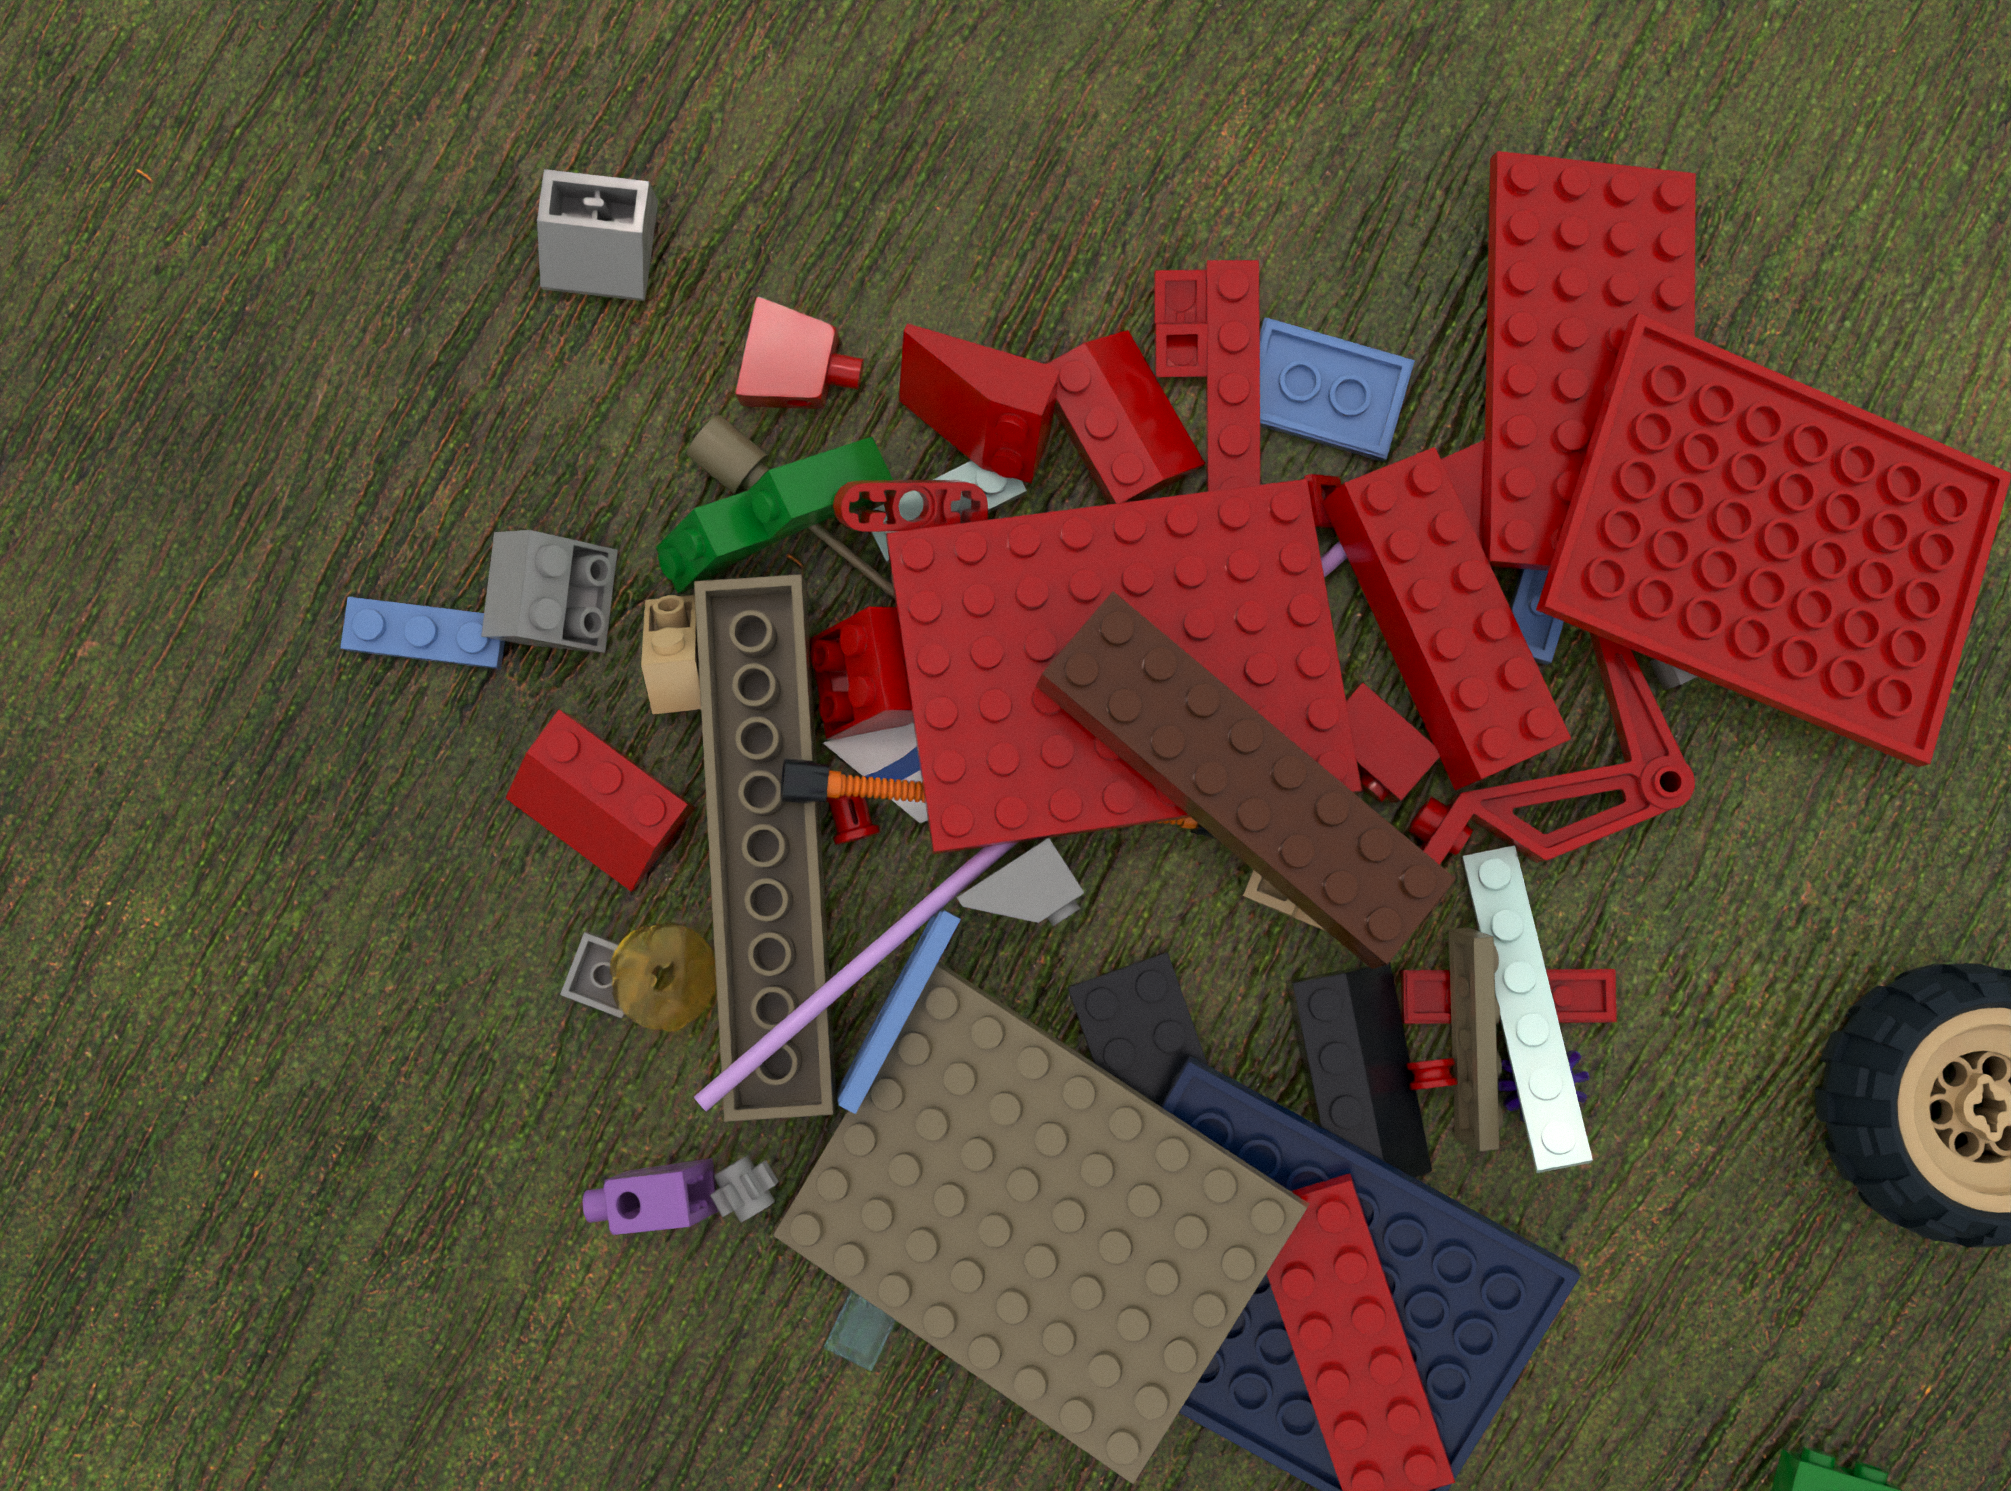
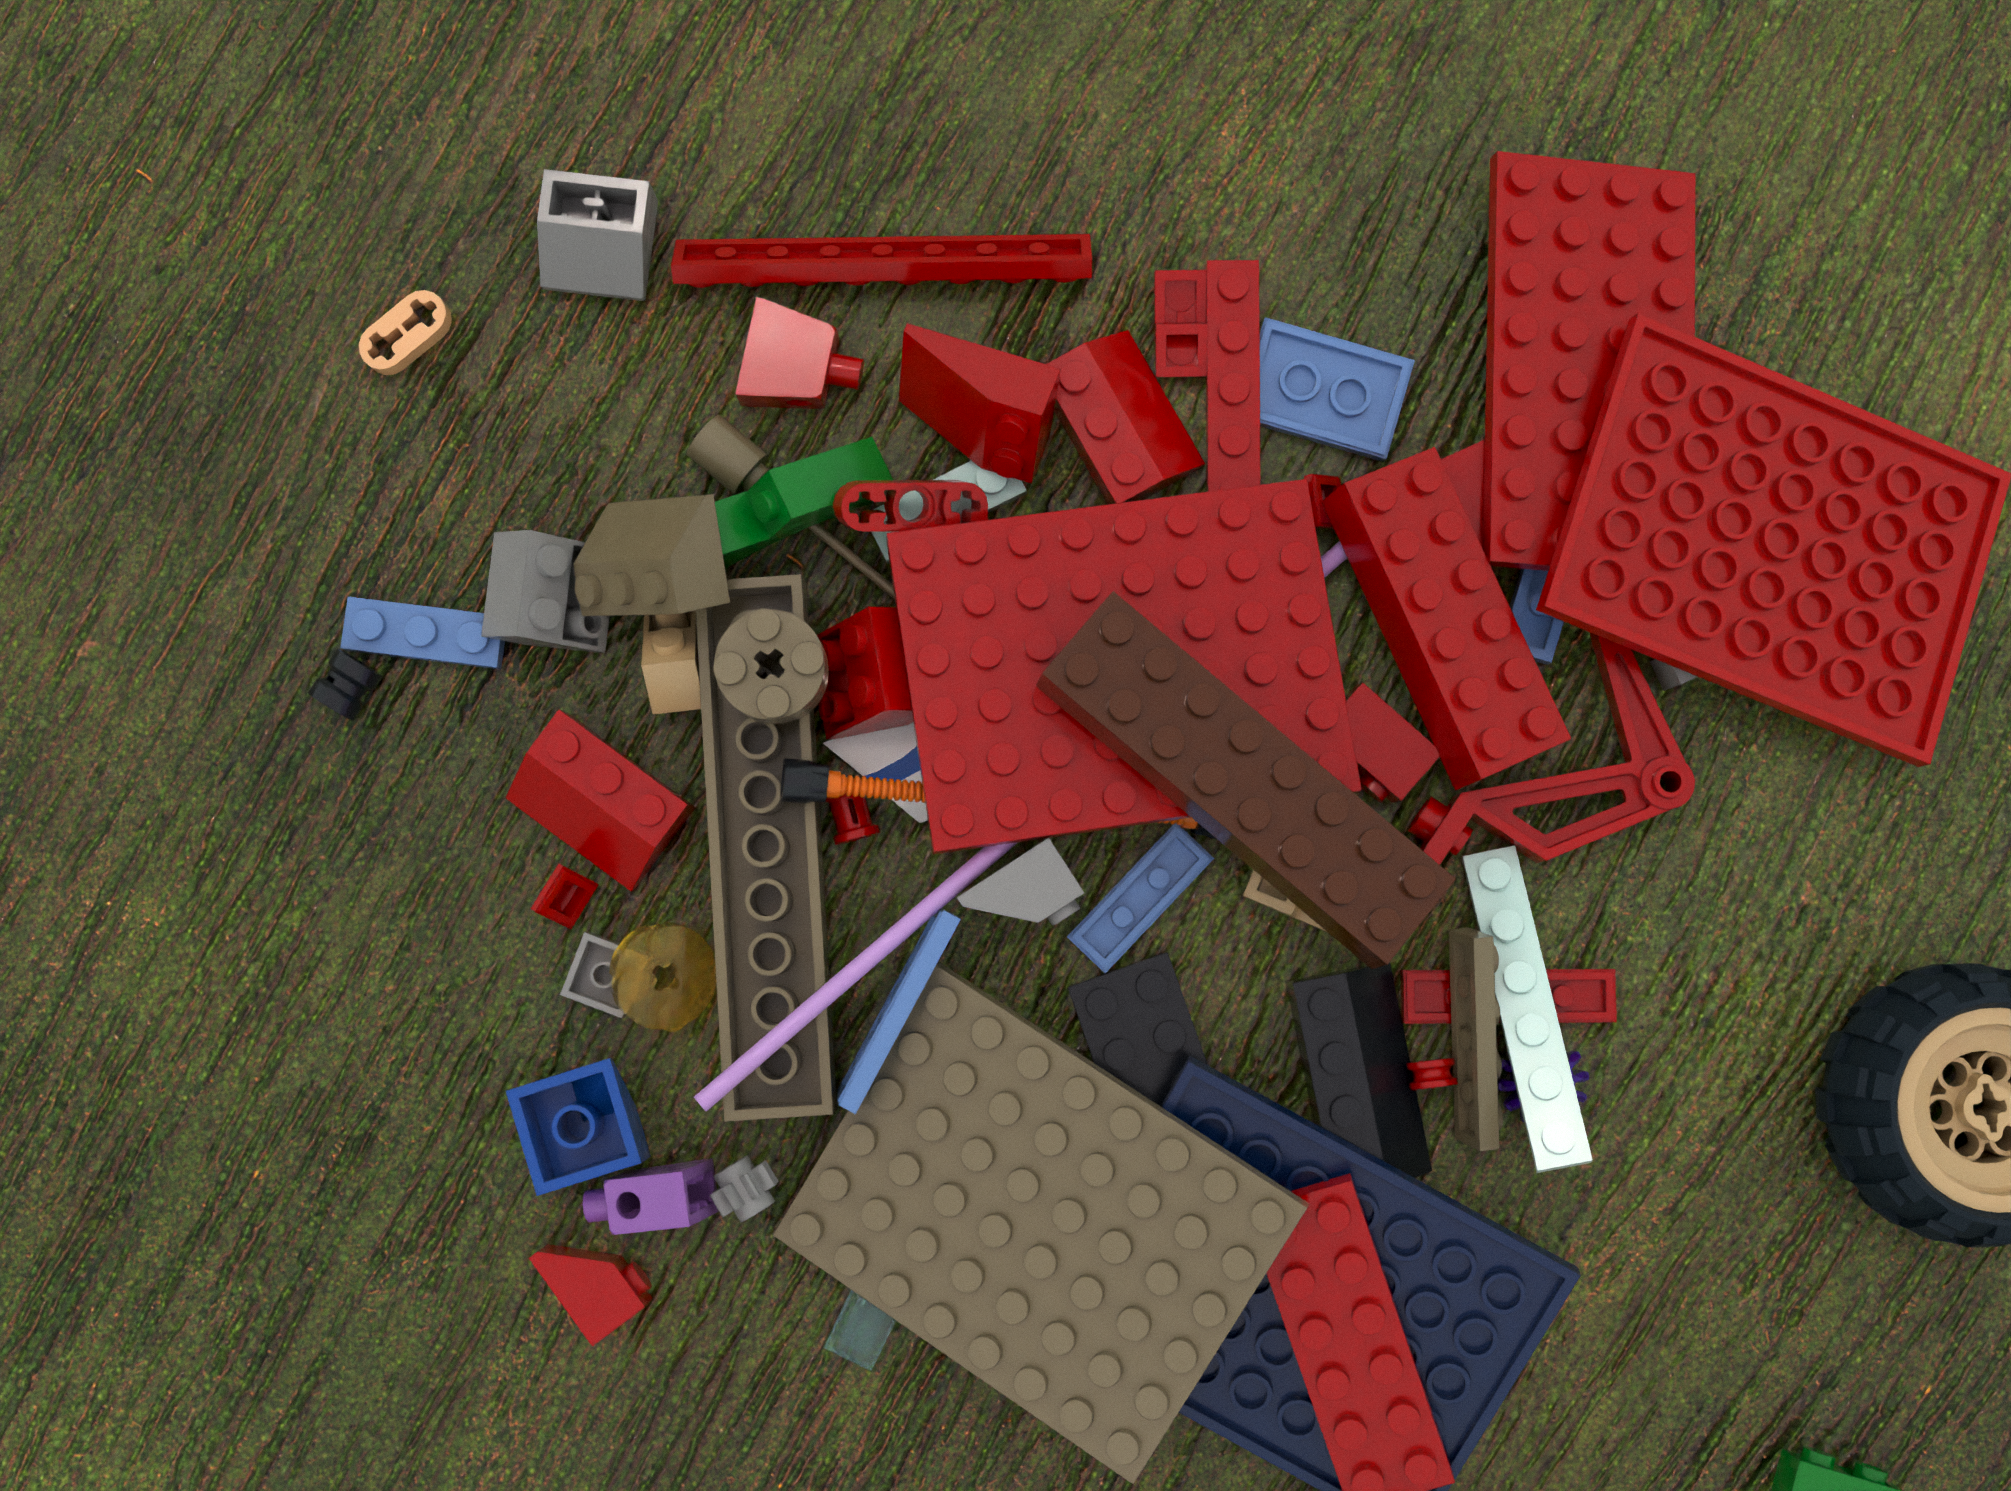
(345, 684): none -> black wheel
(414, 341): none -> light nougat beam
(564, 896): none -> red slope
(577, 1126): none -> blue slope
(593, 1287): none -> red slope
(652, 559): none -> dark tan slope
(769, 635): none -> dark tan brick
(882, 259): none -> red plate
(1140, 897): none -> medium blue tile

